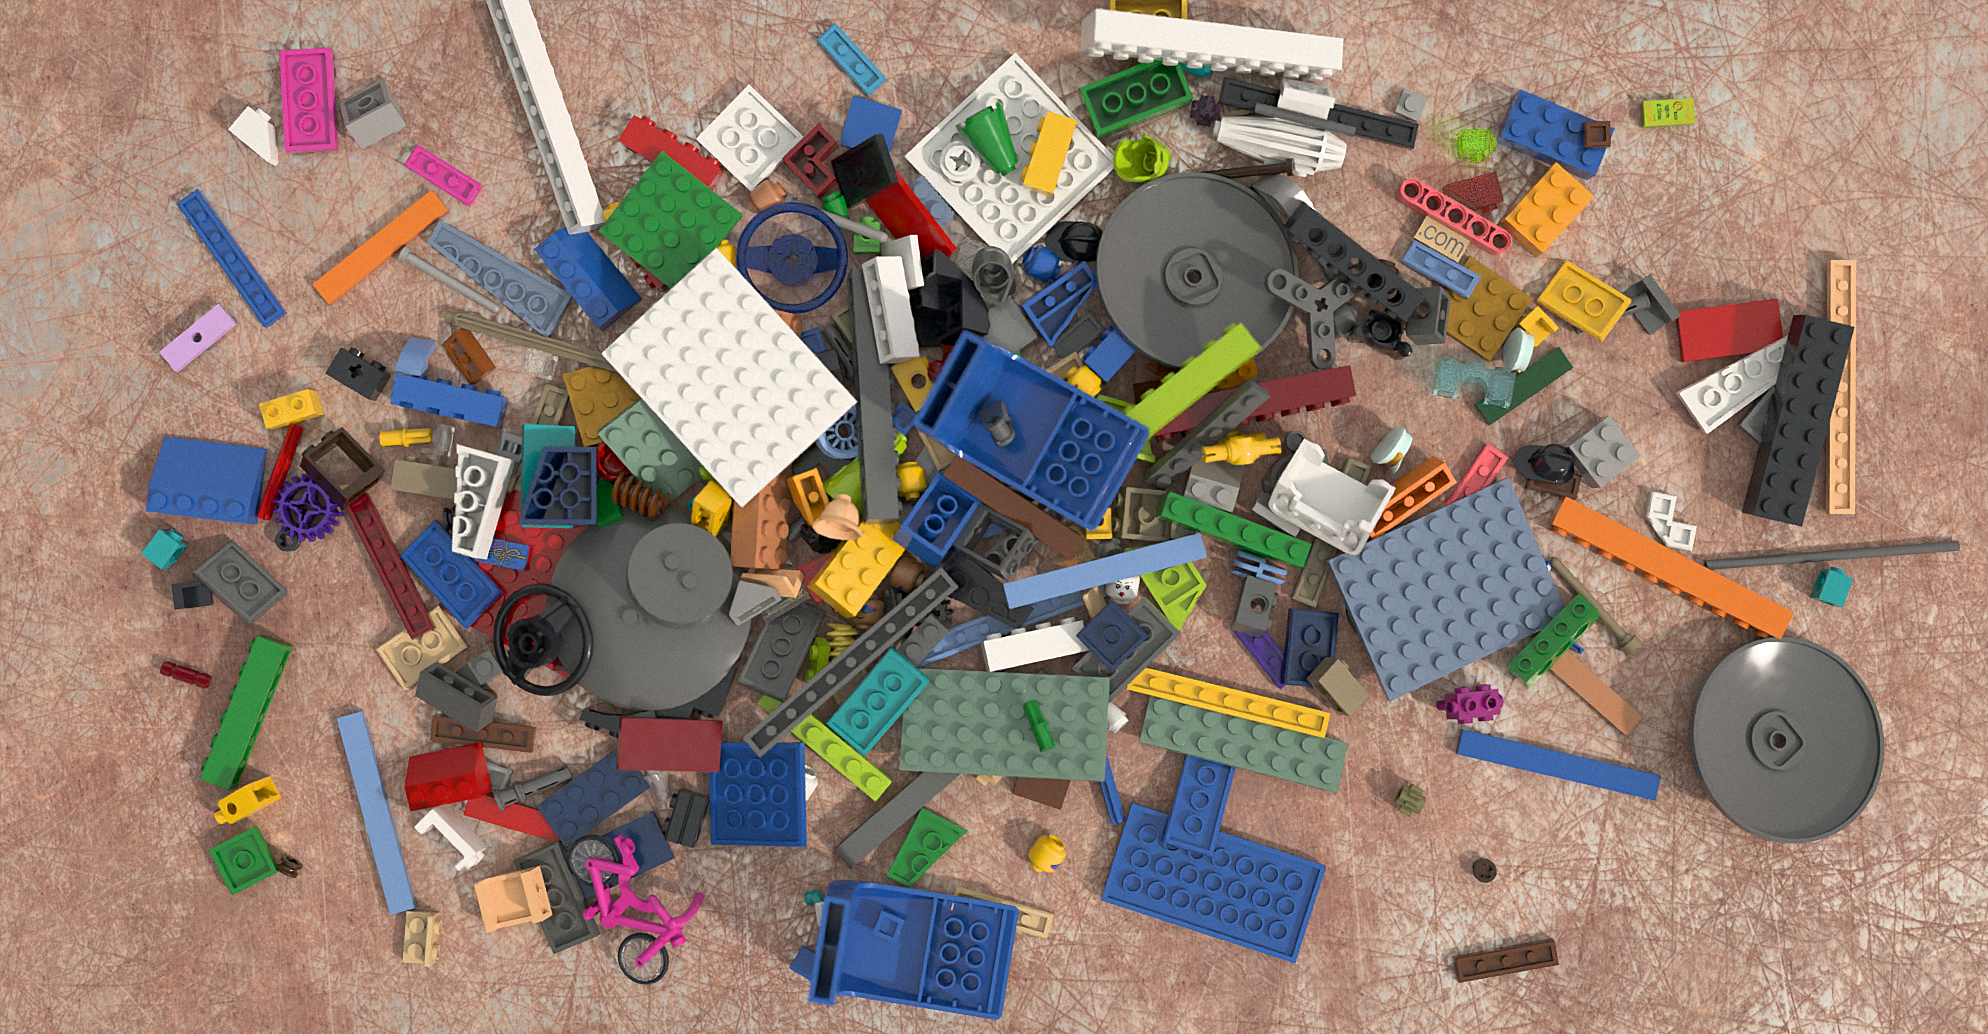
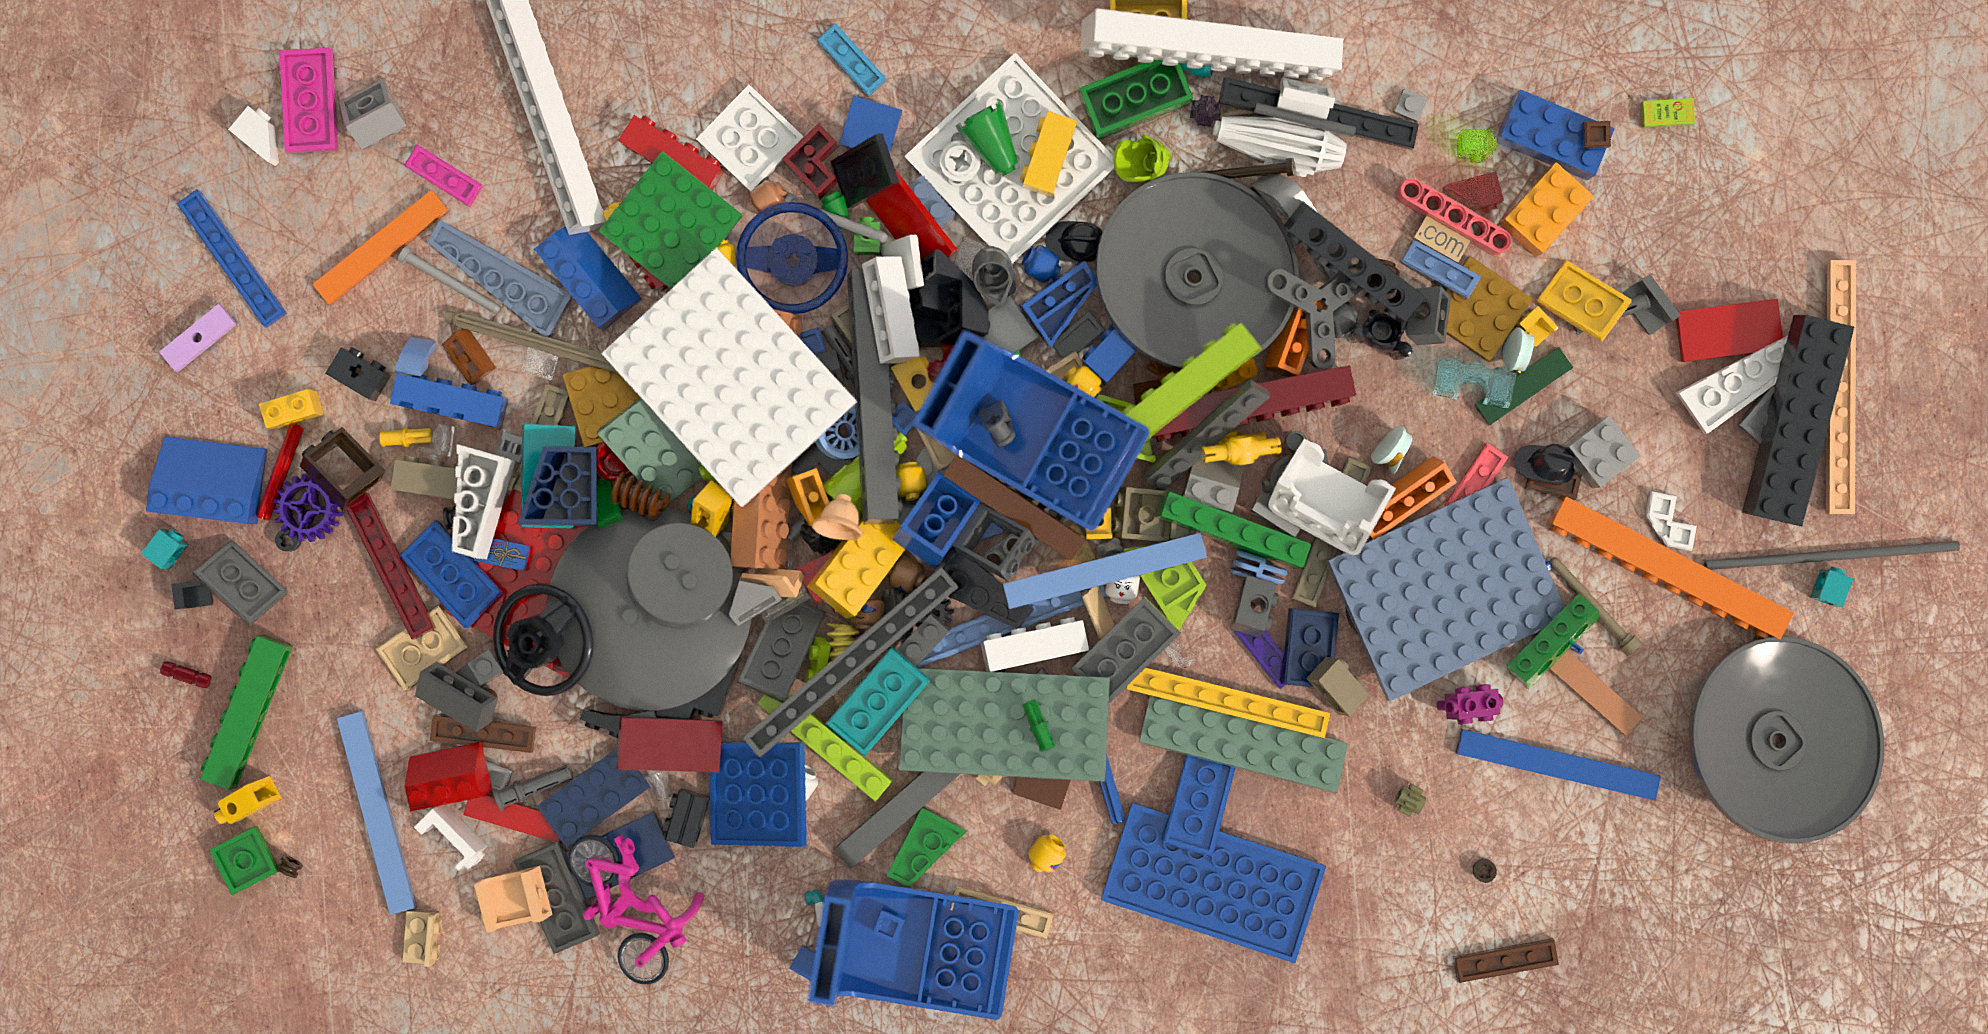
(1112, 635): dark blue tile -> none
(1116, 718): white cone -> none
(1290, 346): none -> orange brick

